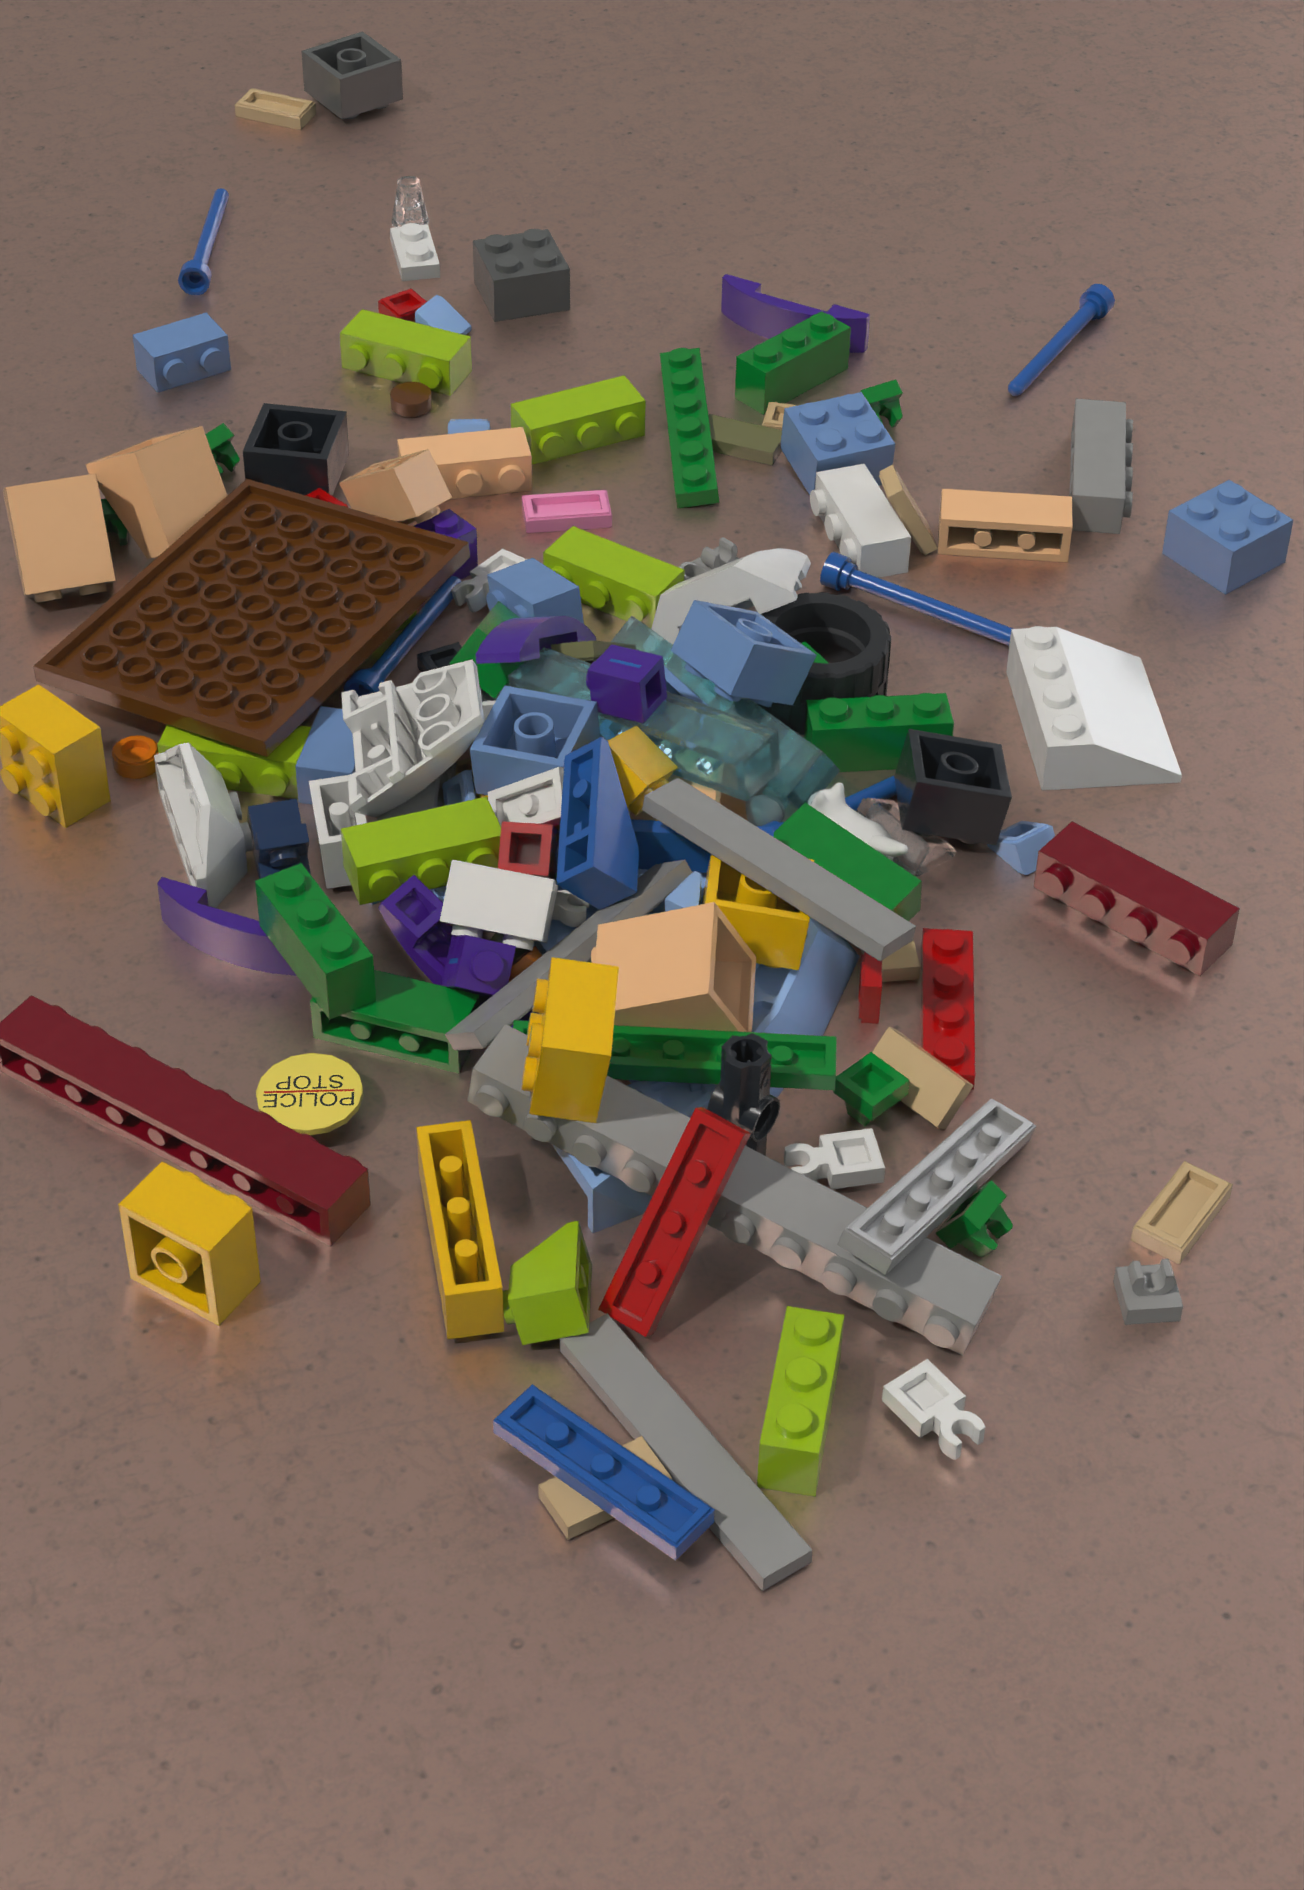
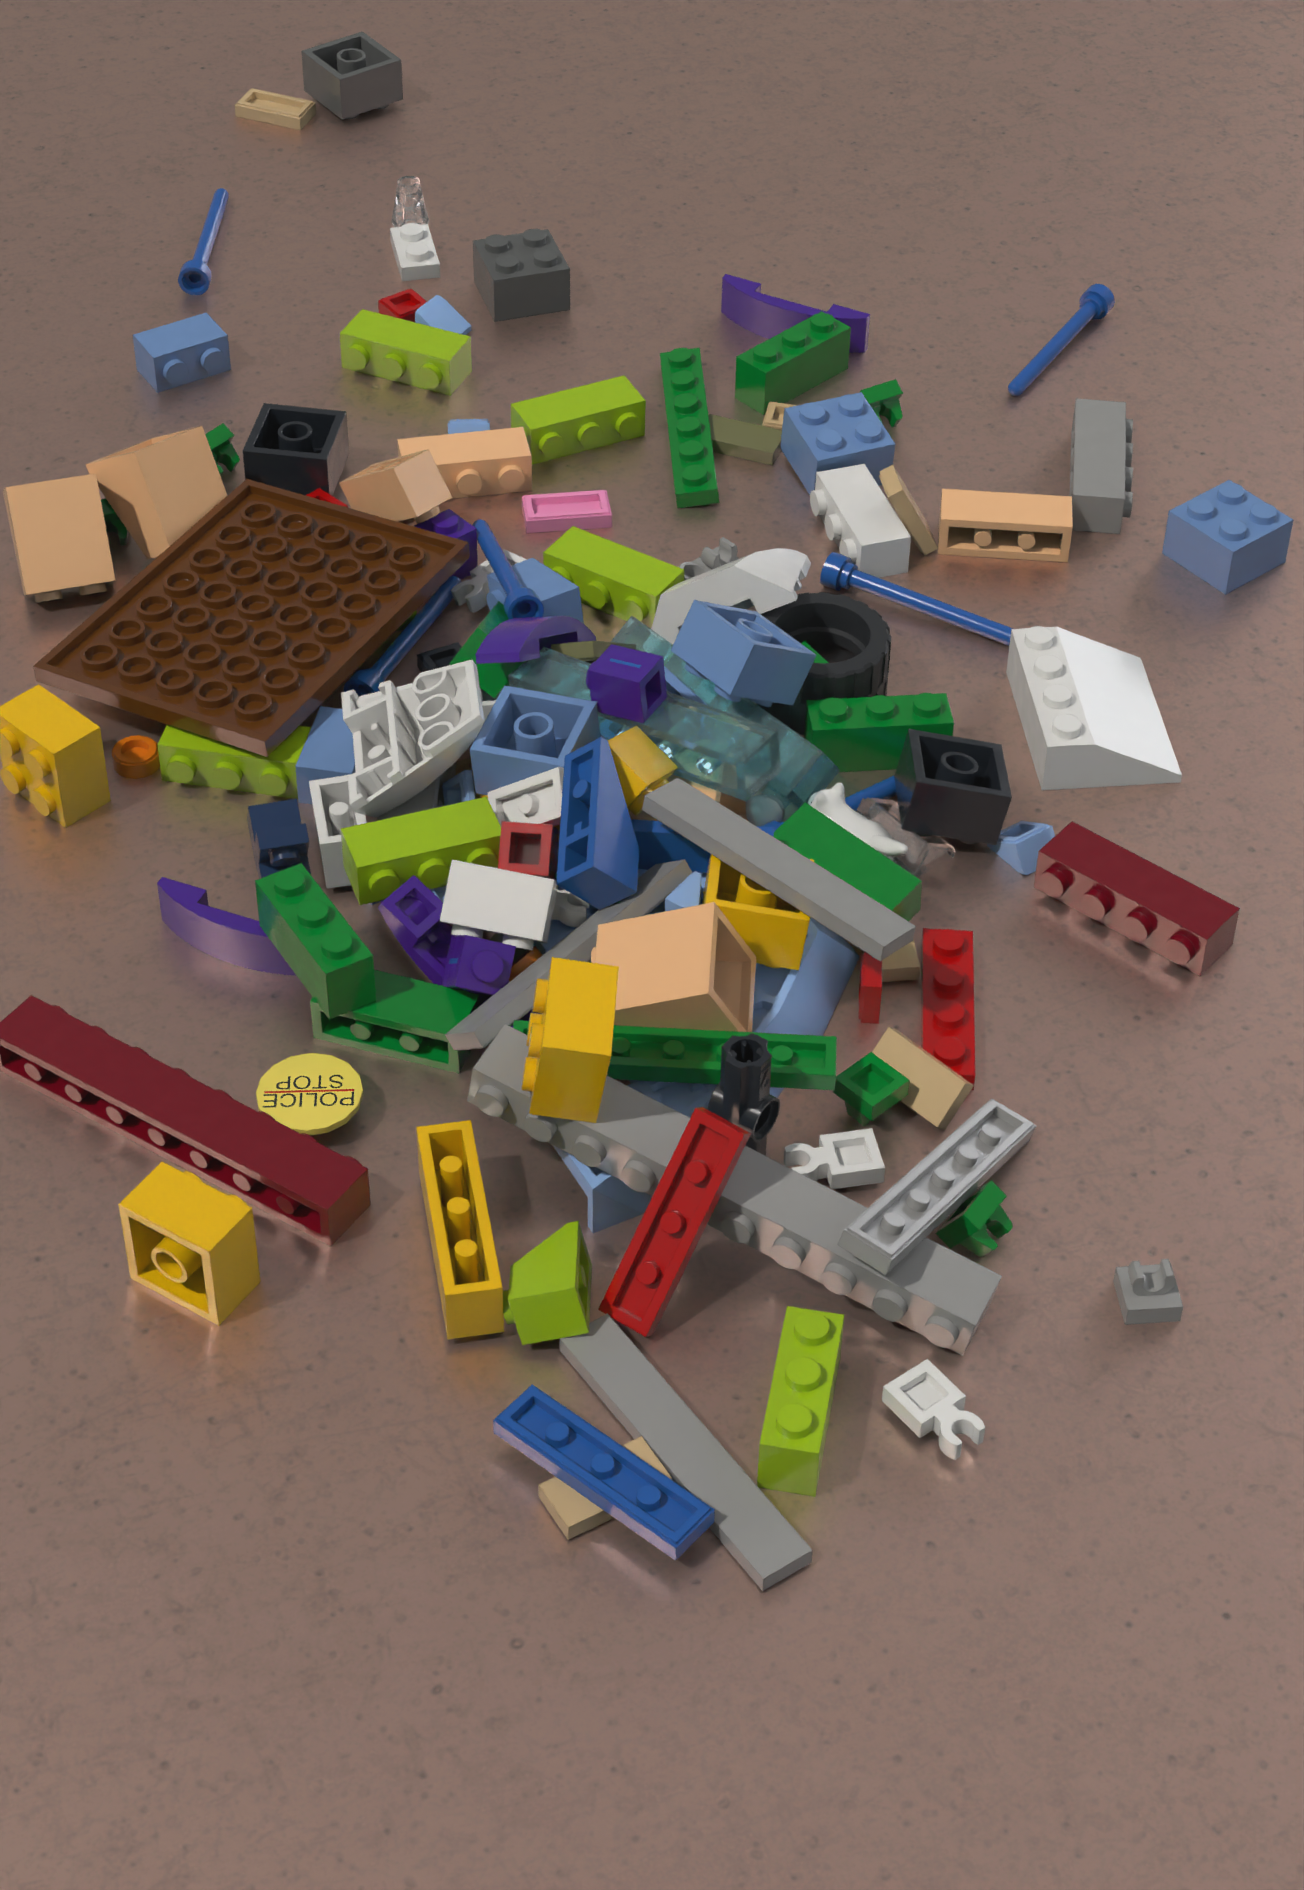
(203, 821): white wedge -> none
(411, 399): reddish brown tile -> none
(519, 601): none -> blue piece
(1181, 1212): tan tile -> none

